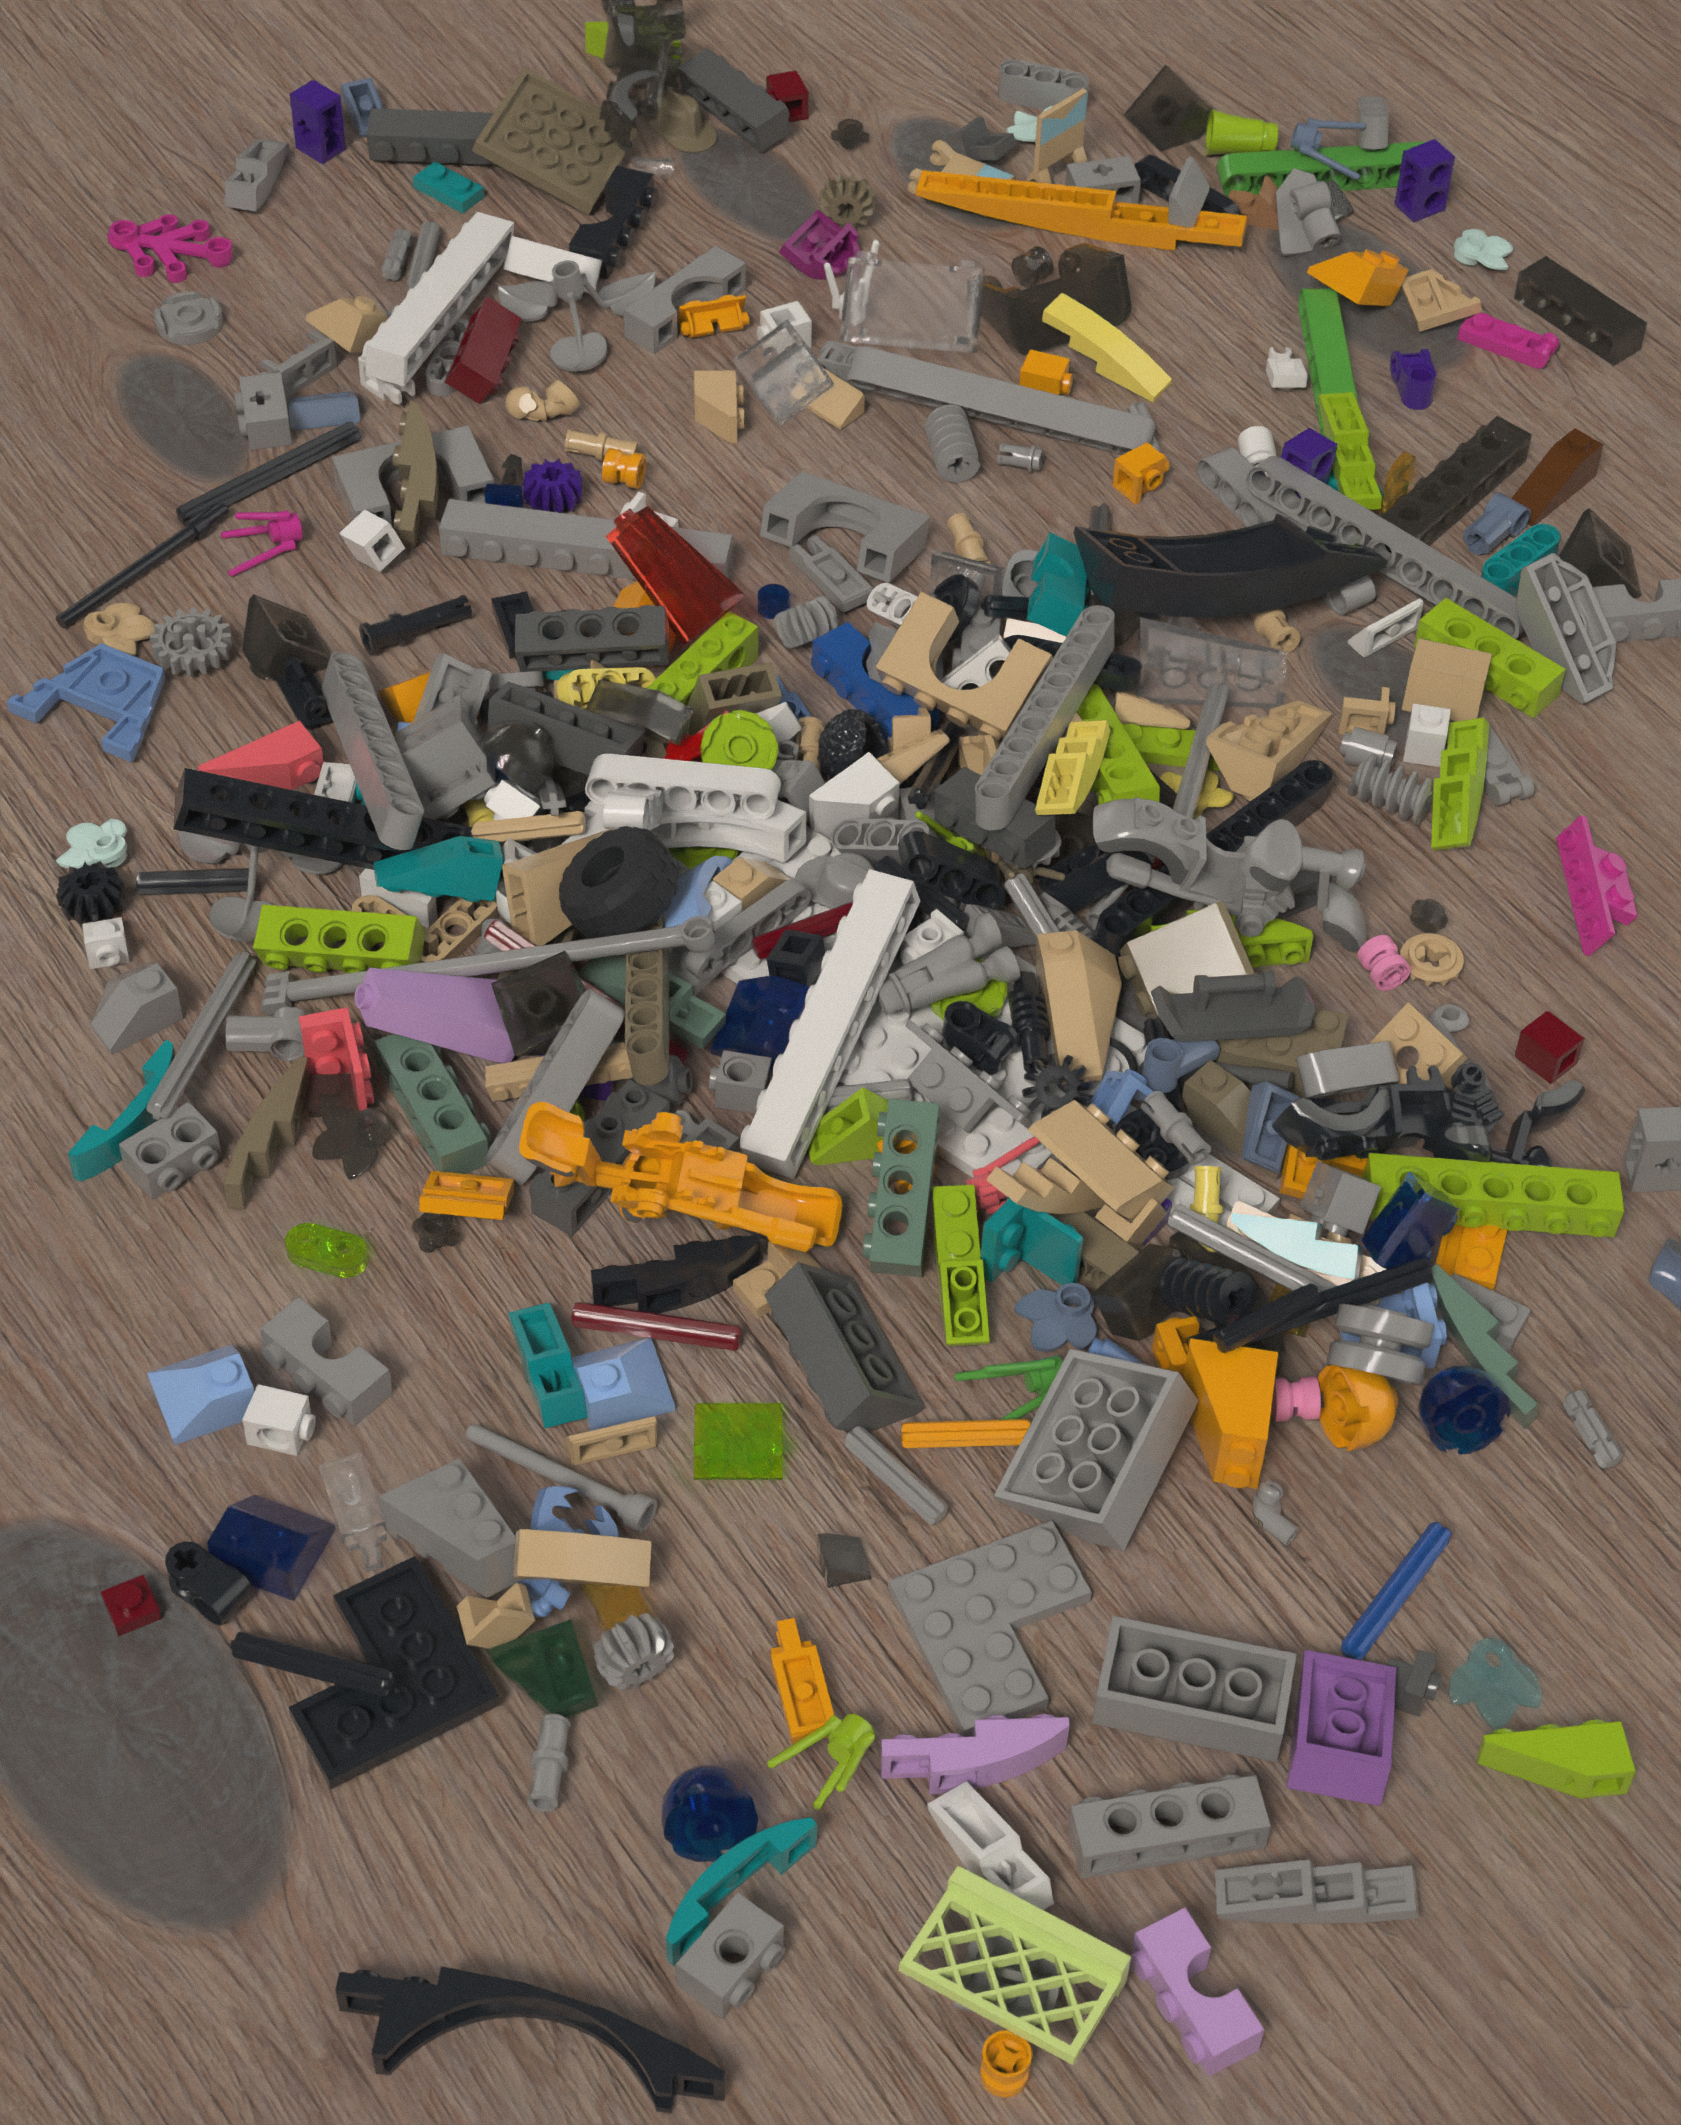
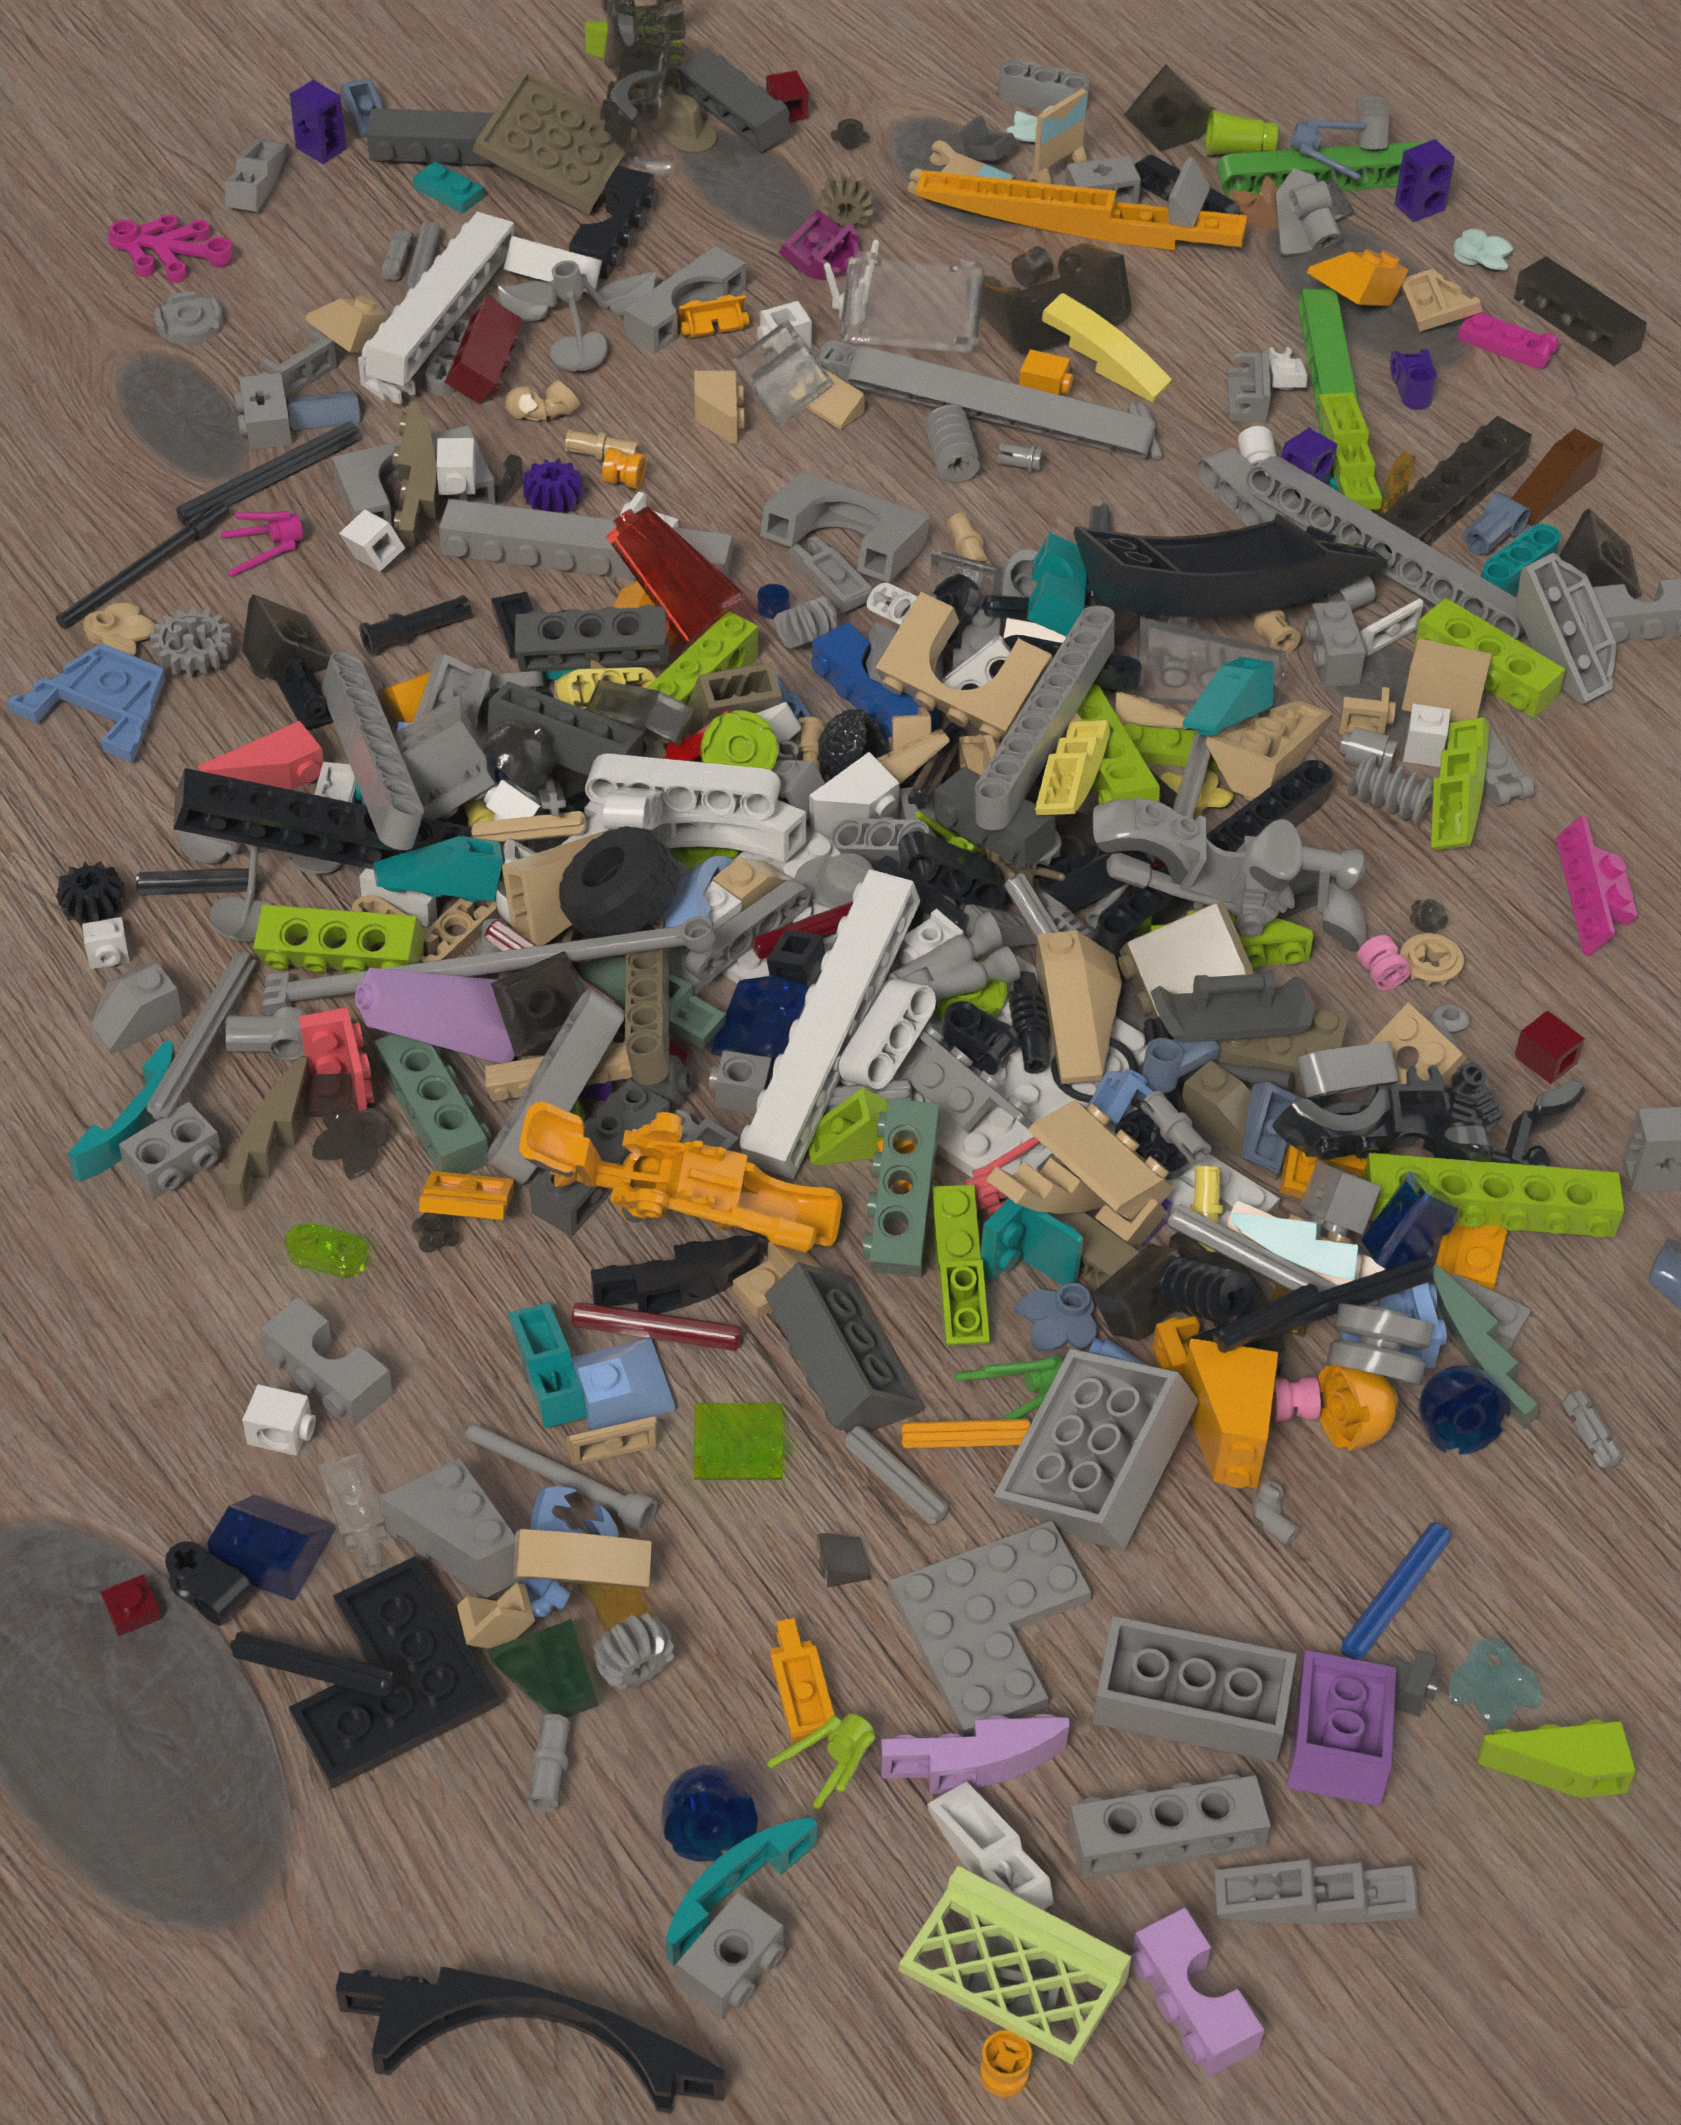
(95, 844): light aqua plate -> none
(202, 1393): light blue slope -> none
(456, 466): none -> white brick
(504, 495): clear blue plate -> none
(887, 1033): none -> white beam
(1059, 1075): black gear -> none
(1139, 471): light orange brick -> none
(1235, 693): none -> teal slope
(1249, 388): none -> light grey hinge
(1335, 643): none -> light grey brick

